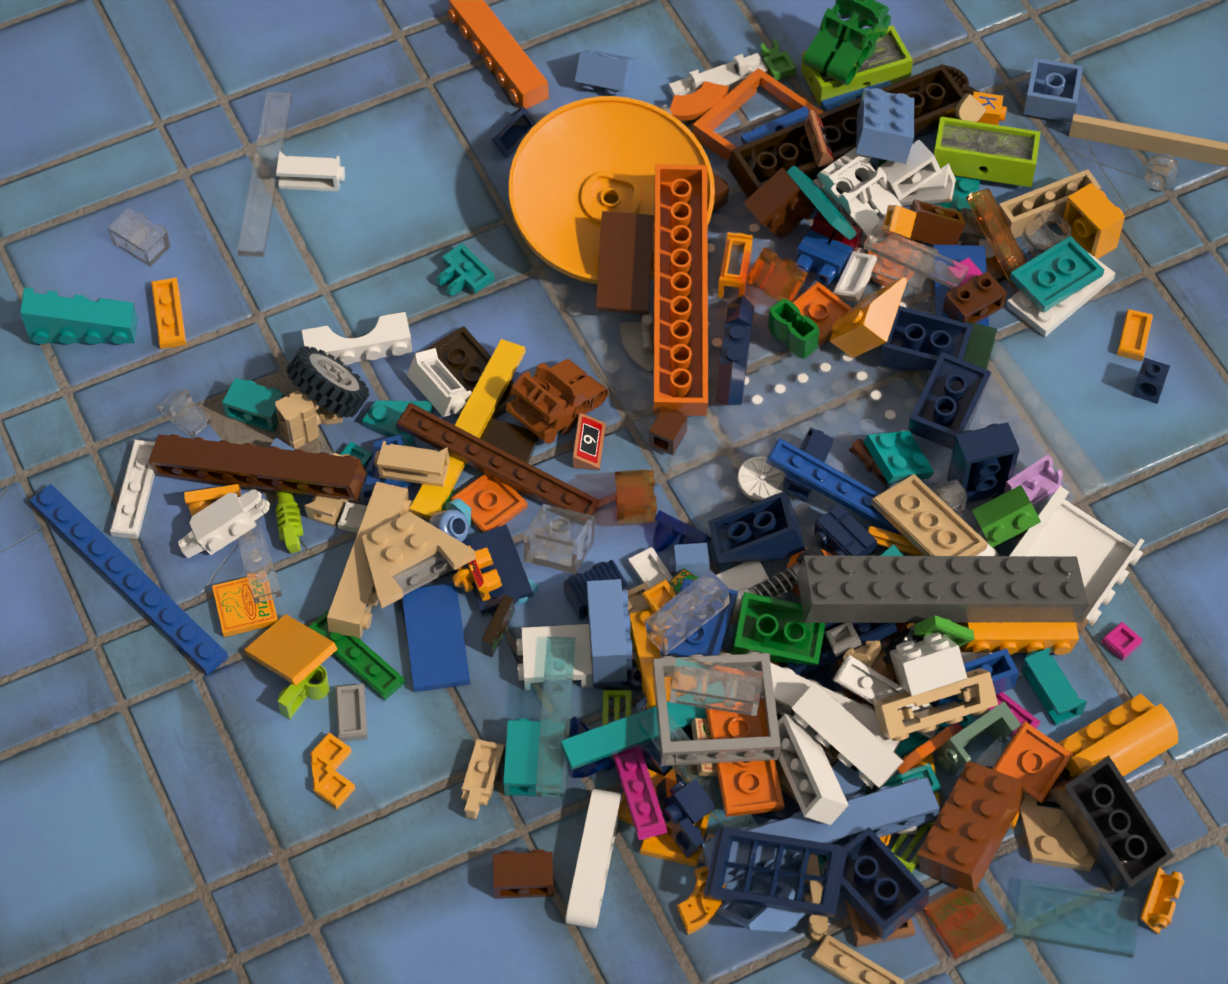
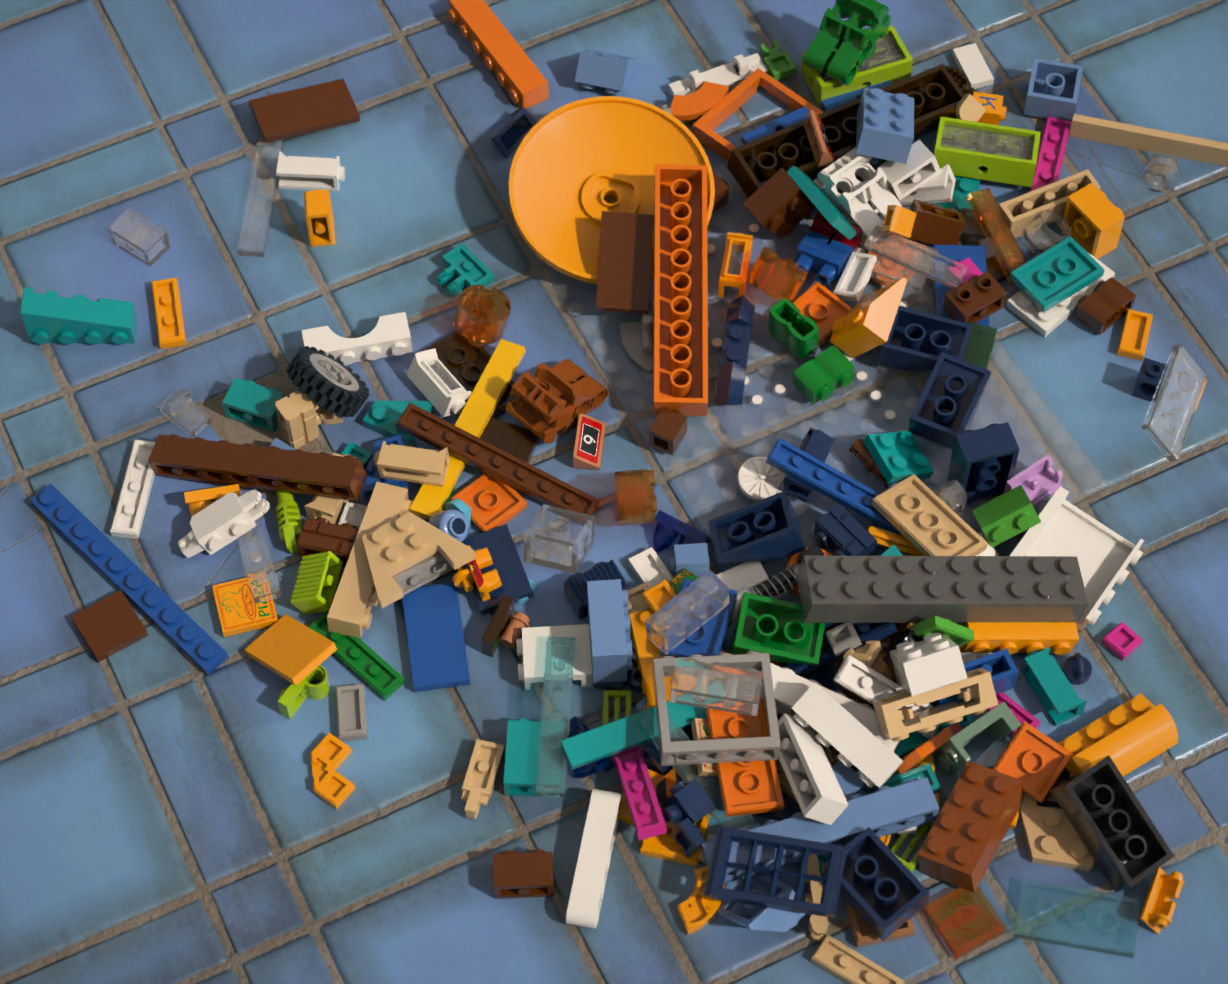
(109, 626): none -> reddish brown tile
(304, 110): none -> reddish brown tile
(316, 582): none -> lime brick
(319, 218): none -> light orange brick
(323, 536): none -> reddish brown brick
(482, 315): none -> clear orange brick
(514, 629): none -> nougat pin
(823, 375): none -> green brick
(973, 65): none -> white tile
(1051, 152): none -> dark pink tile
(1077, 669): none -> dark blue tile
(1105, 305): none -> reddish brown brick
(1175, 402): none -> clear tile

